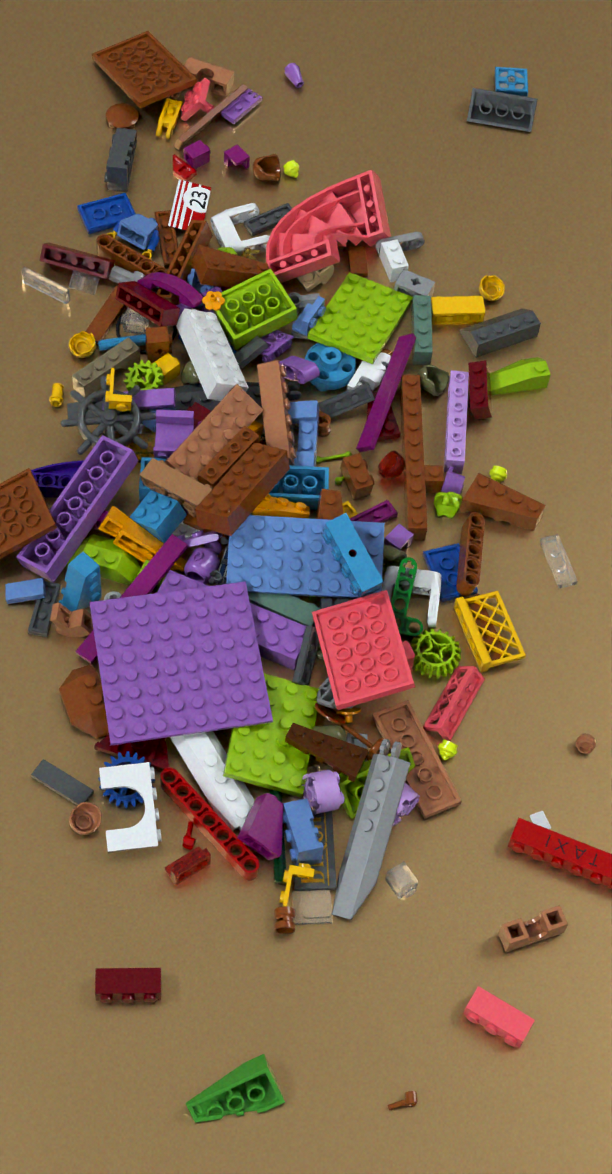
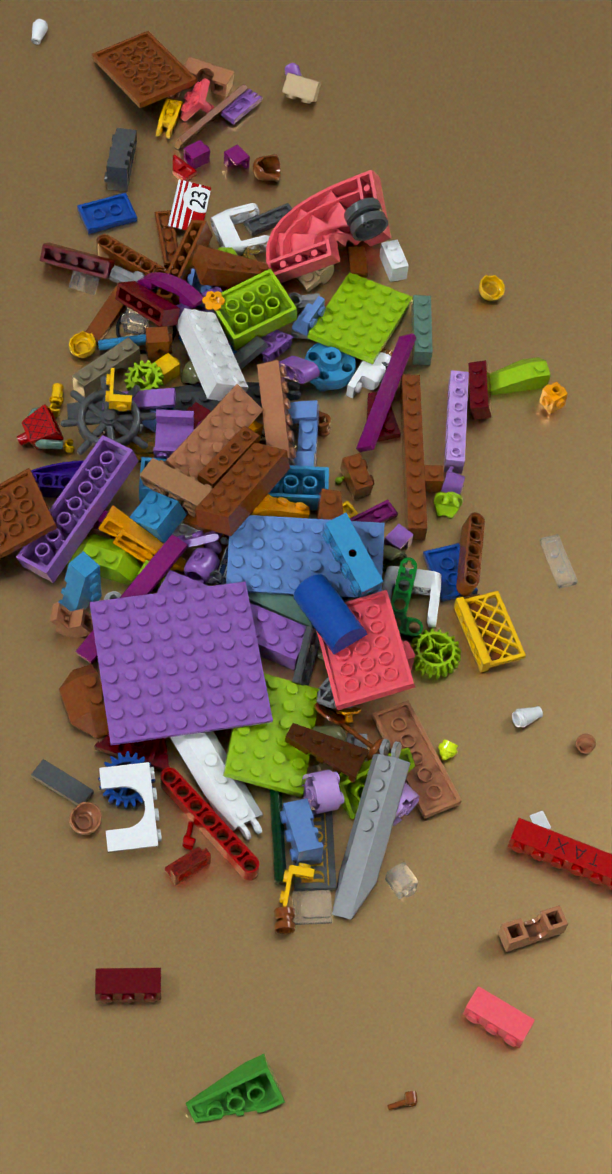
(25, 590): medium blue tile -> none
(39, 29): none -> white cone
(40, 620): dark grey tile -> none
(43, 430): none -> red torso
(45, 285): clear tile -> none
(122, 116): dark orange dish -> none
(138, 231): medium blue torso -> none
(264, 827): magenta slope -> none
(291, 169): neon yellow plate -> none
(301, 87): none -> tan brick
(319, 459): lime hinge -> none
(328, 613): none -> blue brick
(347, 400): dark grey tile -> none
(366, 219): none -> dark grey wheel
(391, 465): clear red hair -> none
(410, 241): light grey beam -> none
(414, 284): light grey brick -> none
(433, 379): olive hair -> none
(457, 310): yellow brick -> none
(458, 701): coral fence -> none
(498, 473): neon yellow plate -> none
(501, 331): dark grey slope -> none
(501, 503): dark orange wedge -> none
(502, 109): dark grey slope -> none
(511, 81): dark azure piece -> none
(525, 716): none -> white cone
(553, 397): none -> light orange brick

